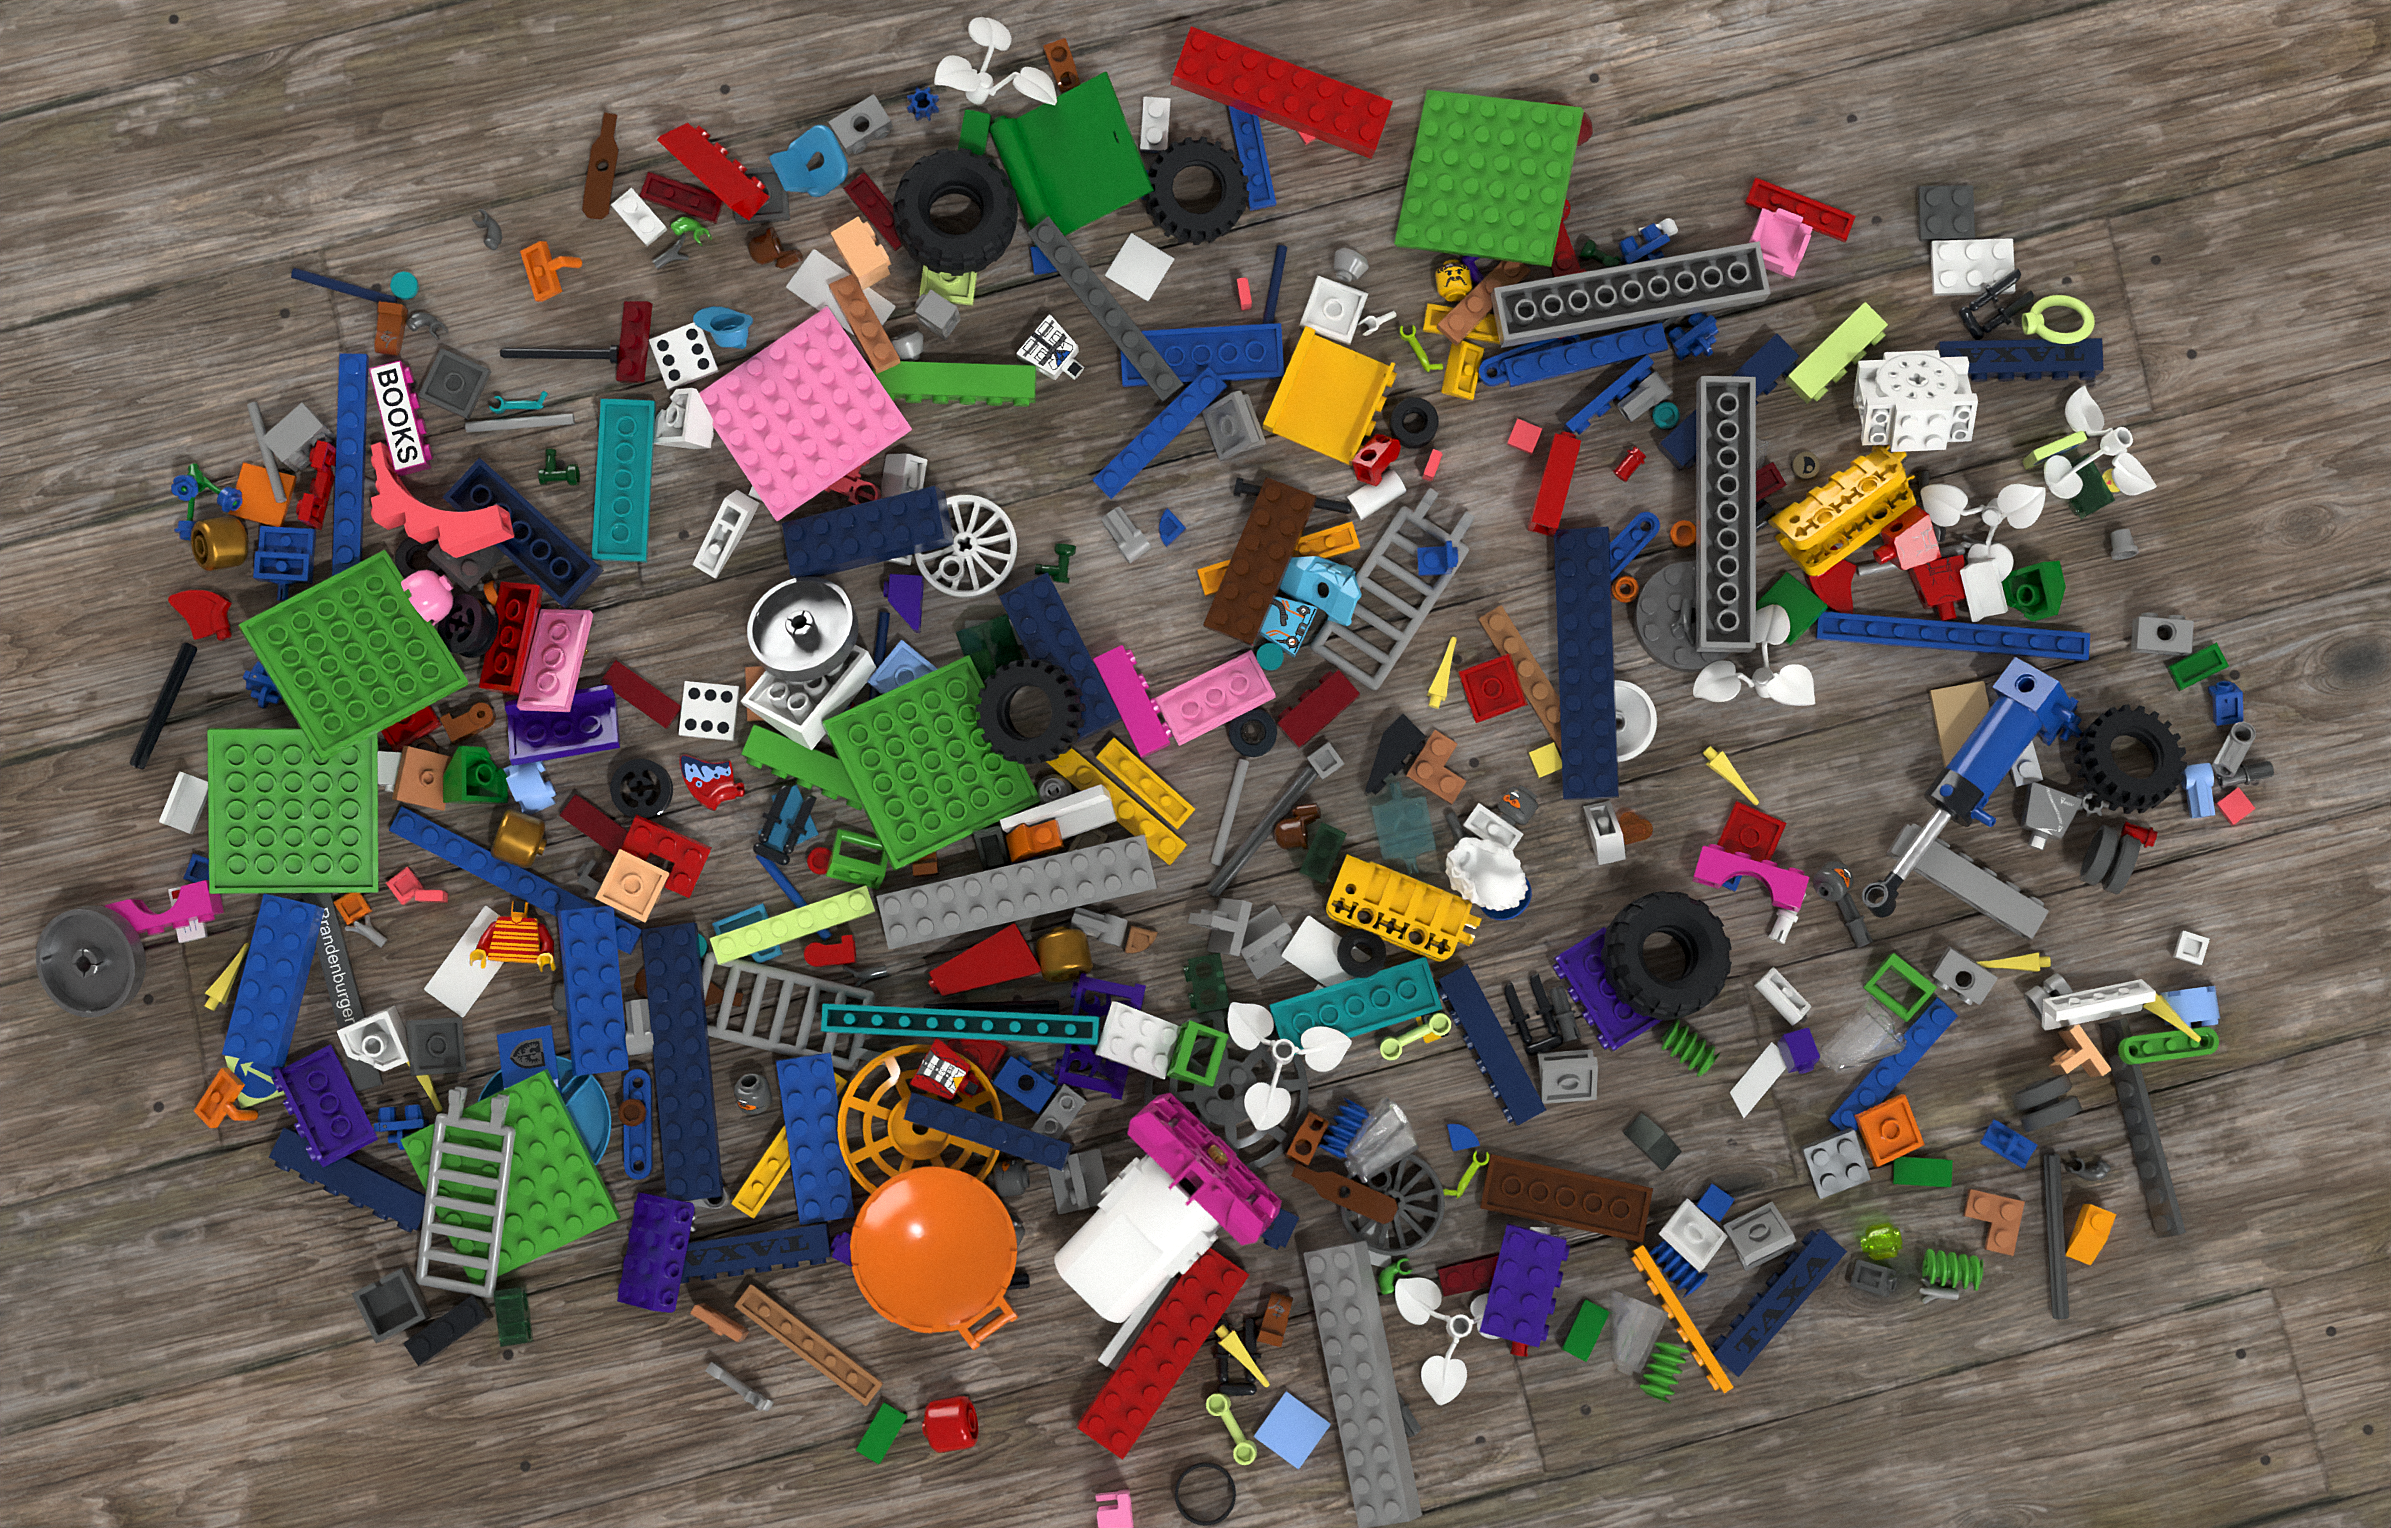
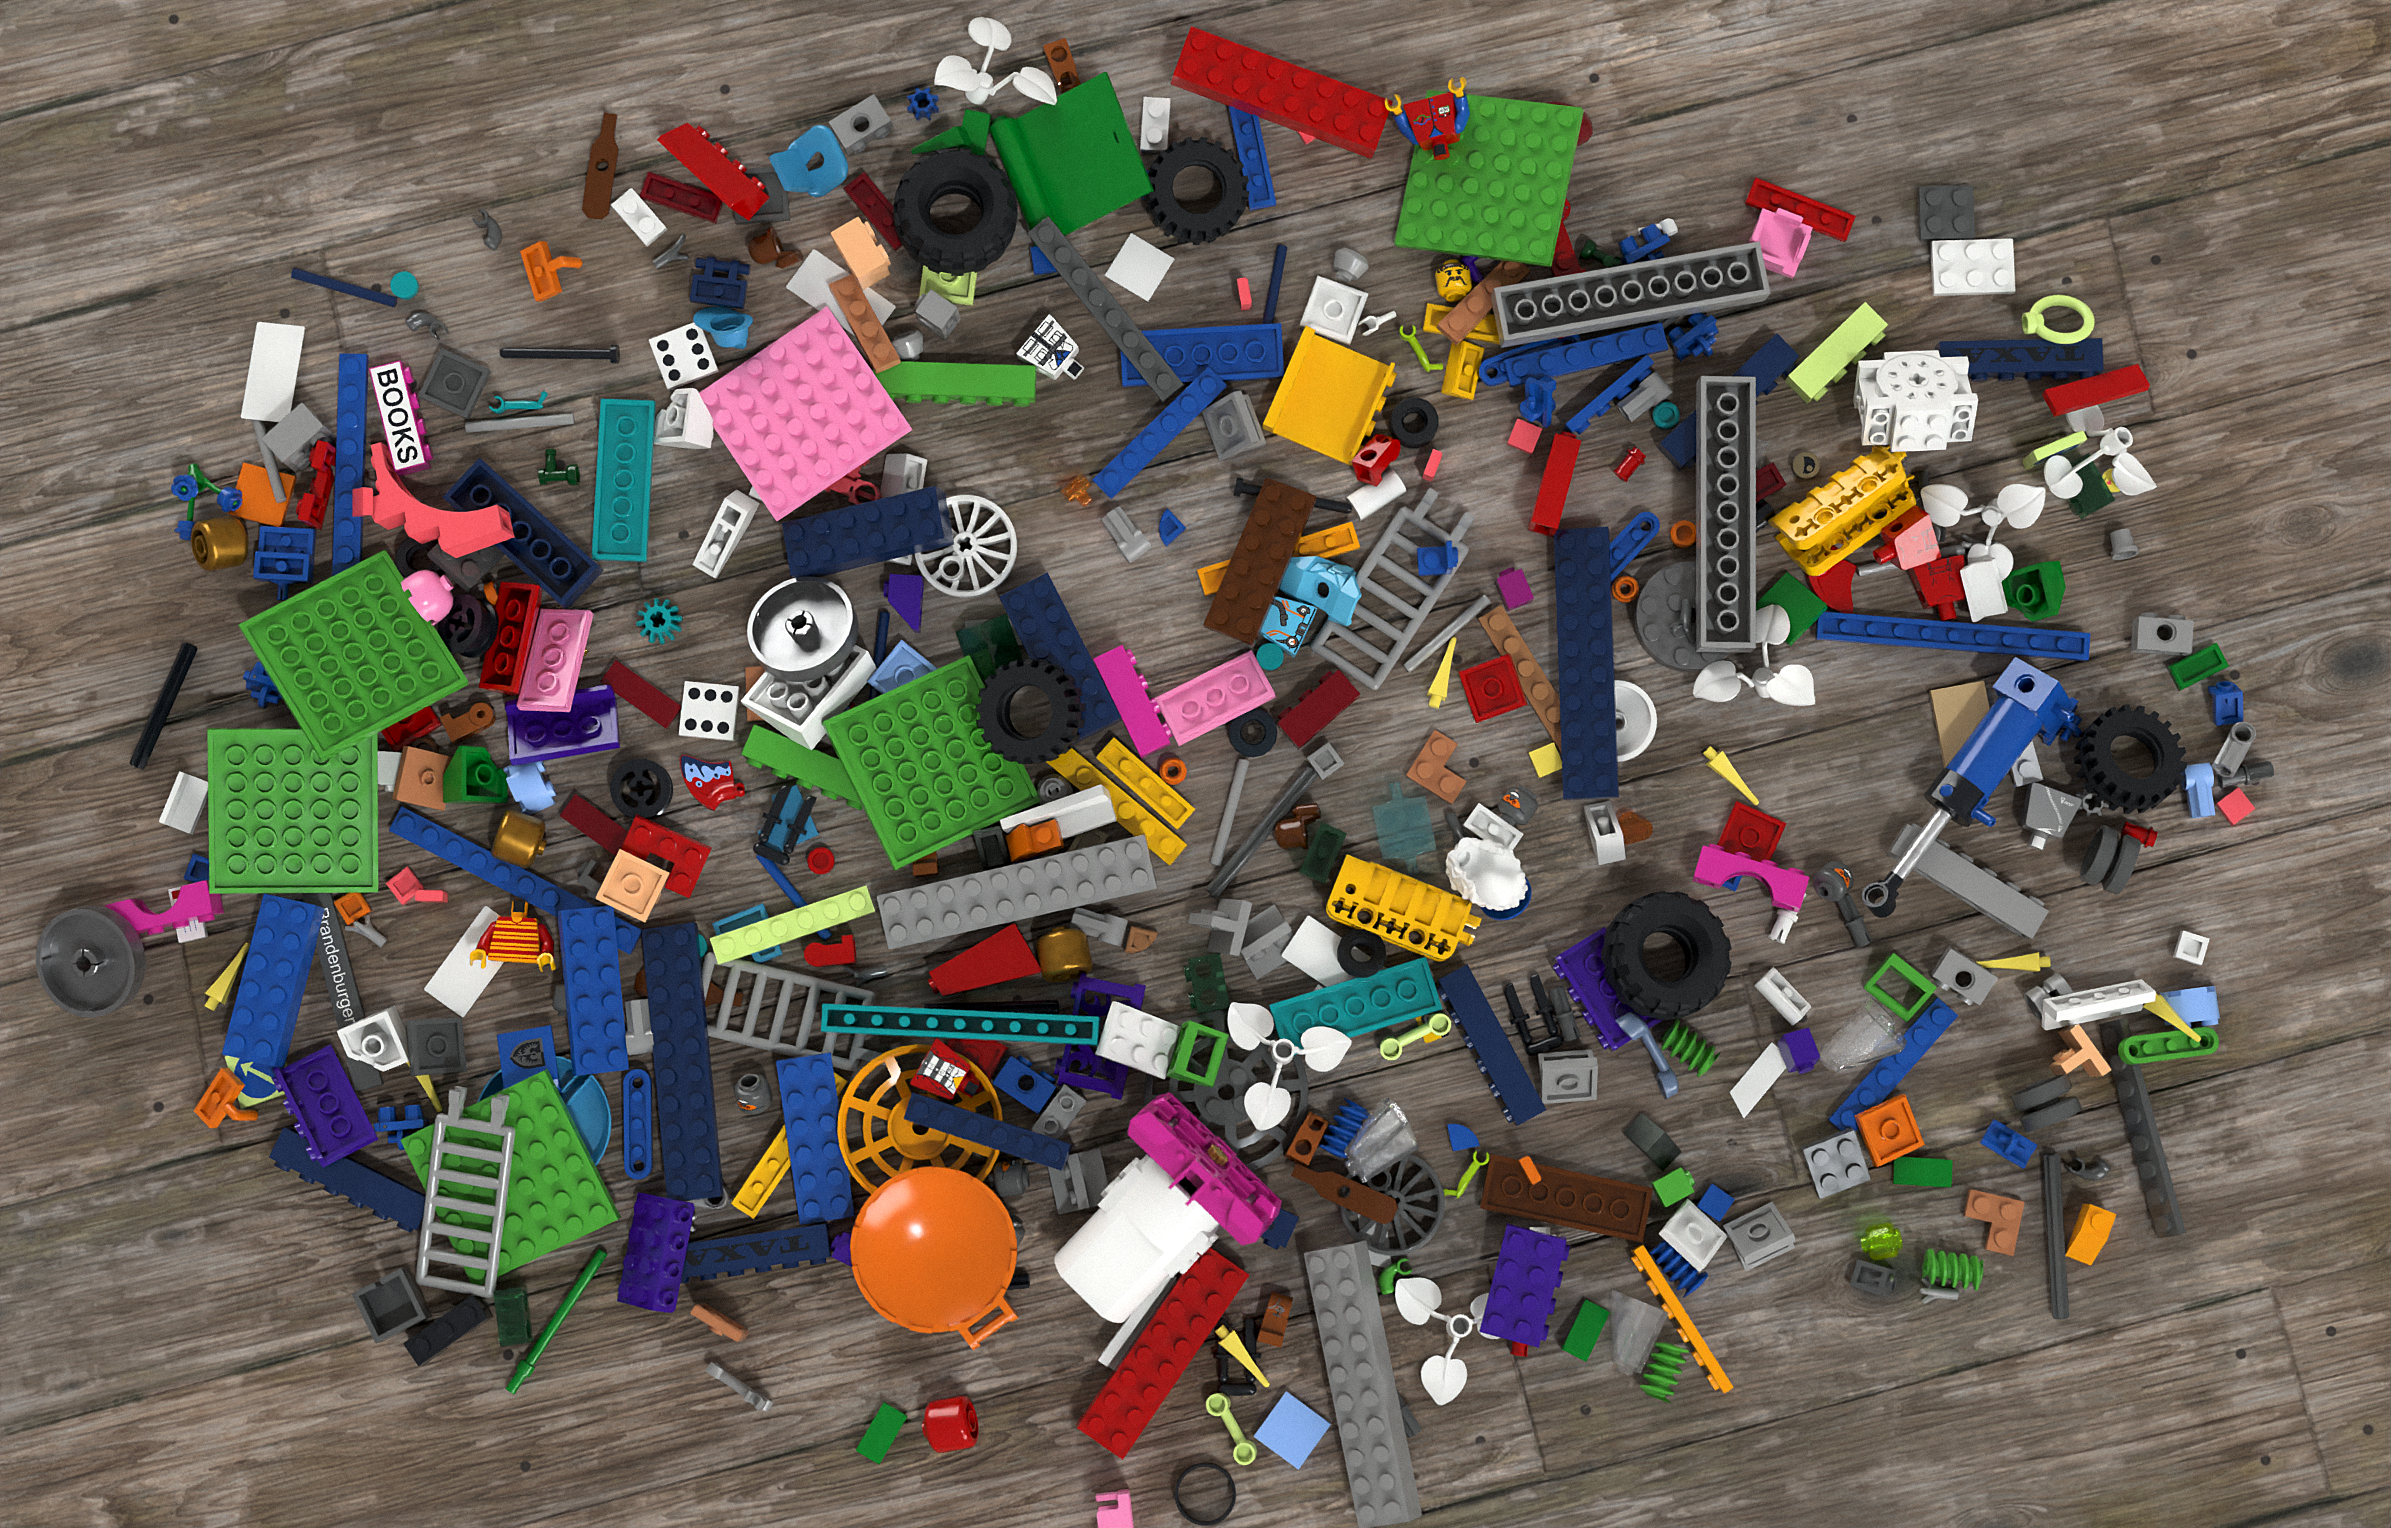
(204, 613): red arm -> none
(272, 371): none -> white sticker
(362, 502): none -> coral tile
(390, 328): dark orange leg -> none
(526, 1367): none -> green bar
(632, 1112): reddish brown tile -> none
(634, 342): dark red plate -> none
(668, 615): none -> teal gear
(687, 224): bright green arm -> none
(716, 290): none -> dark blue plate
(808, 1344): medium nougat plate -> none
(855, 870): bright green tile -> none
(950, 139): none -> green slope
(1059, 572): dark green piece -> none
(1077, 490): none -> clear orange tile
(1173, 762): none -> orange plate
(1395, 745): black slope -> none
(1434, 120): none -> torso
(1446, 634): none -> light grey bar
(1467, 1276): dark red plate -> none
(1513, 589): none -> magenta brick
(1529, 1170): none -> orange tile
(1539, 400): none -> blue hips
(1635, 1028): none -> sand blue piece
(1673, 1186): none -> bright green brick
(1778, 1301): dark blue brick -> none
(2004, 315): black piece -> none
(2096, 390): none -> red tile

